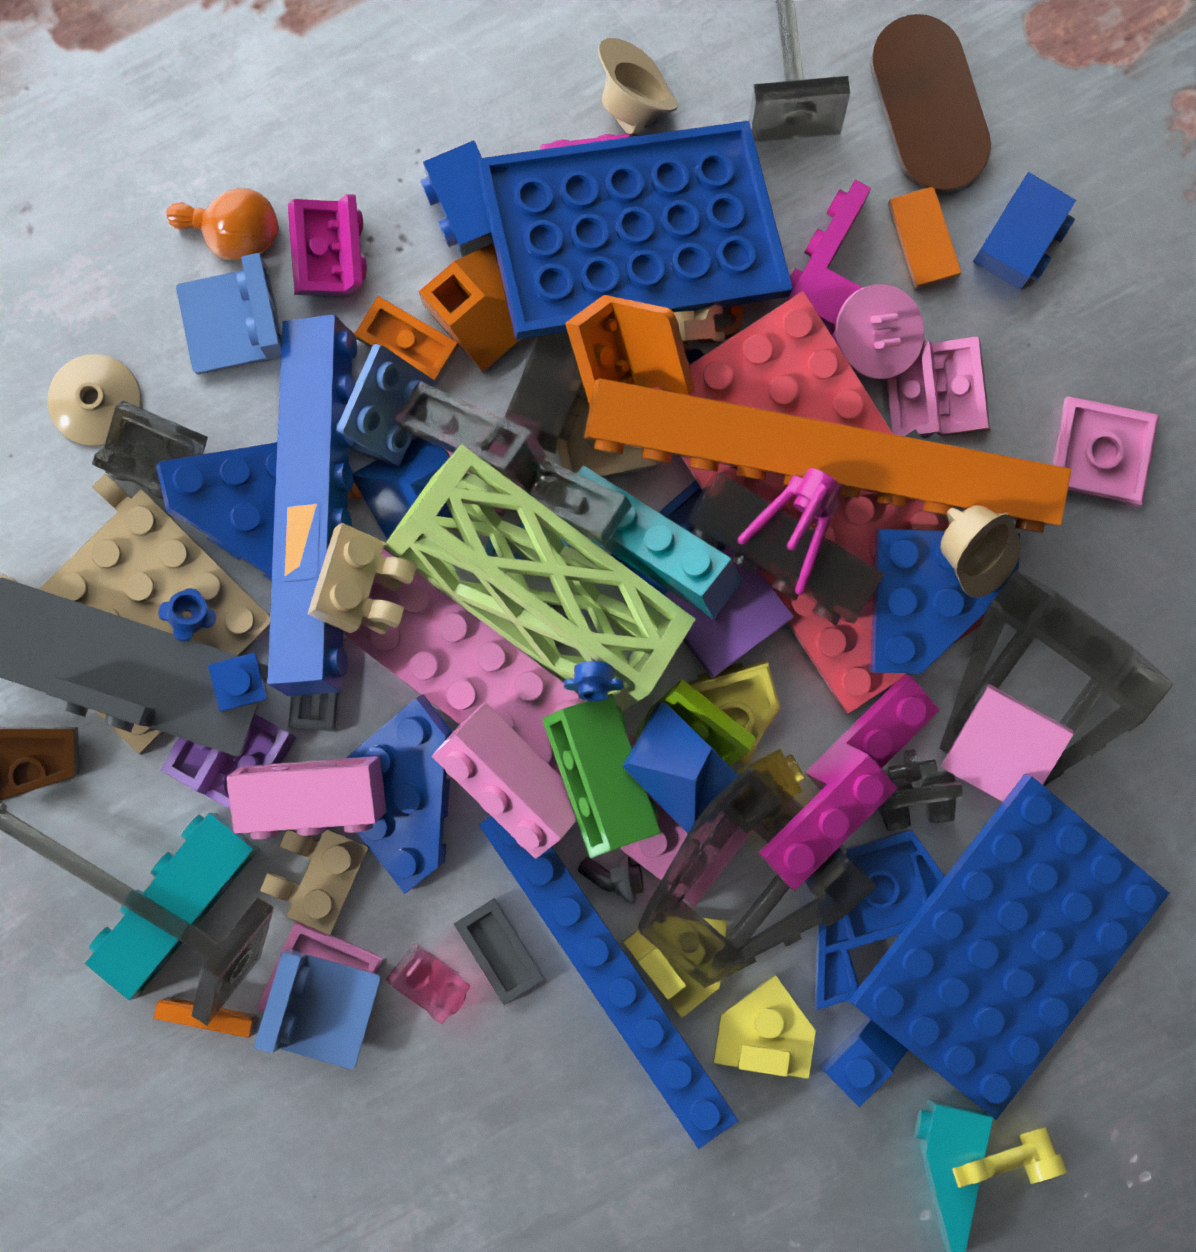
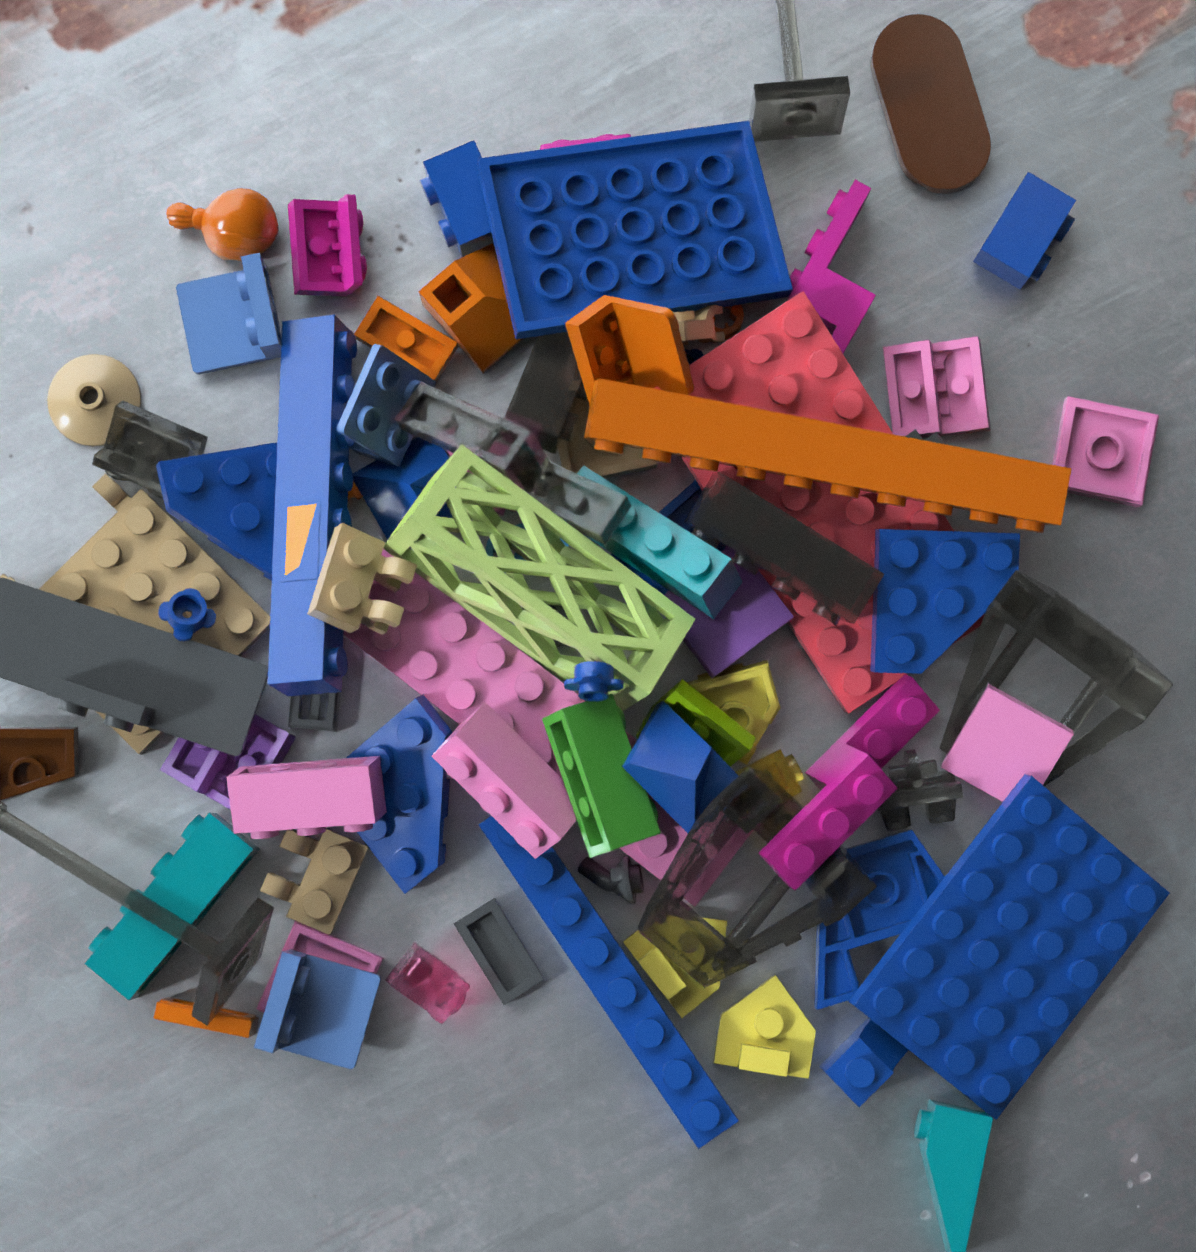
(238, 682): blue plate -> none
(633, 86): tan piece -> none
(816, 500): dark pink plant -> none
(880, 331): bright pink piece -> none
(924, 237): orange tile -> none
(980, 548): tan piece -> none
(1035, 1154): light yellow brick -> none

